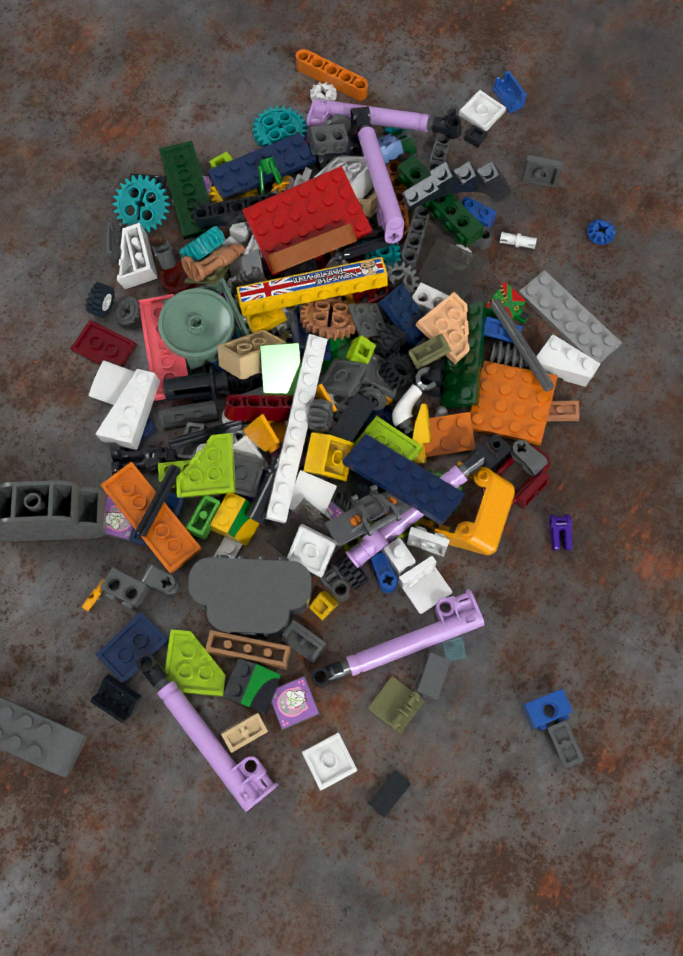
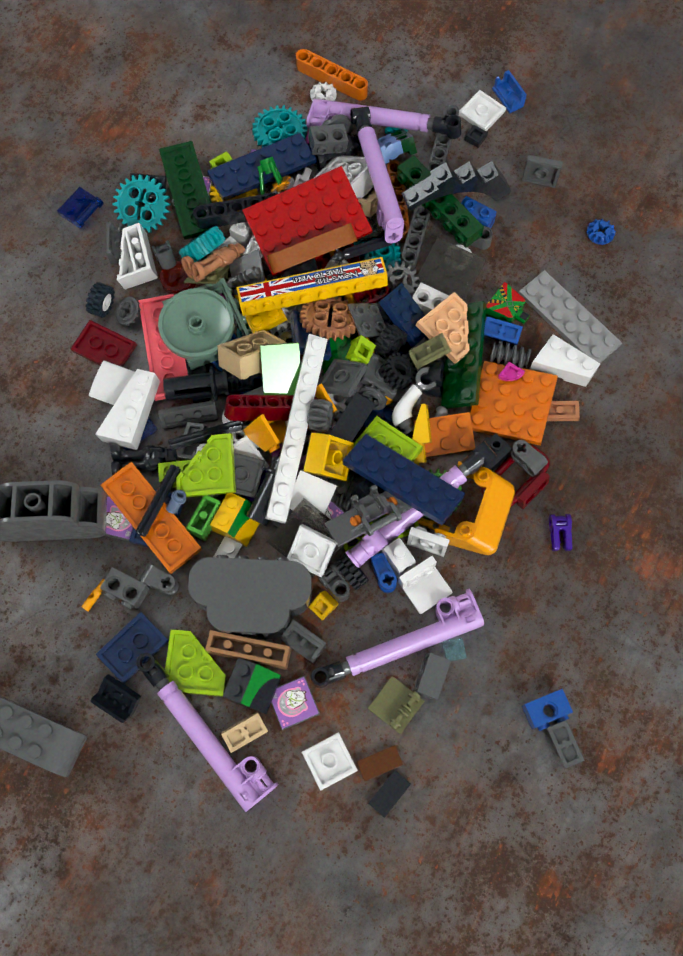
(77, 204): none -> clear blue plate
(177, 498): none -> sand blue pin
(379, 763): none -> reddish brown tile
(511, 372): none -> dark pink tile
(518, 240): white pin -> none
(522, 345): dark grey axle -> none

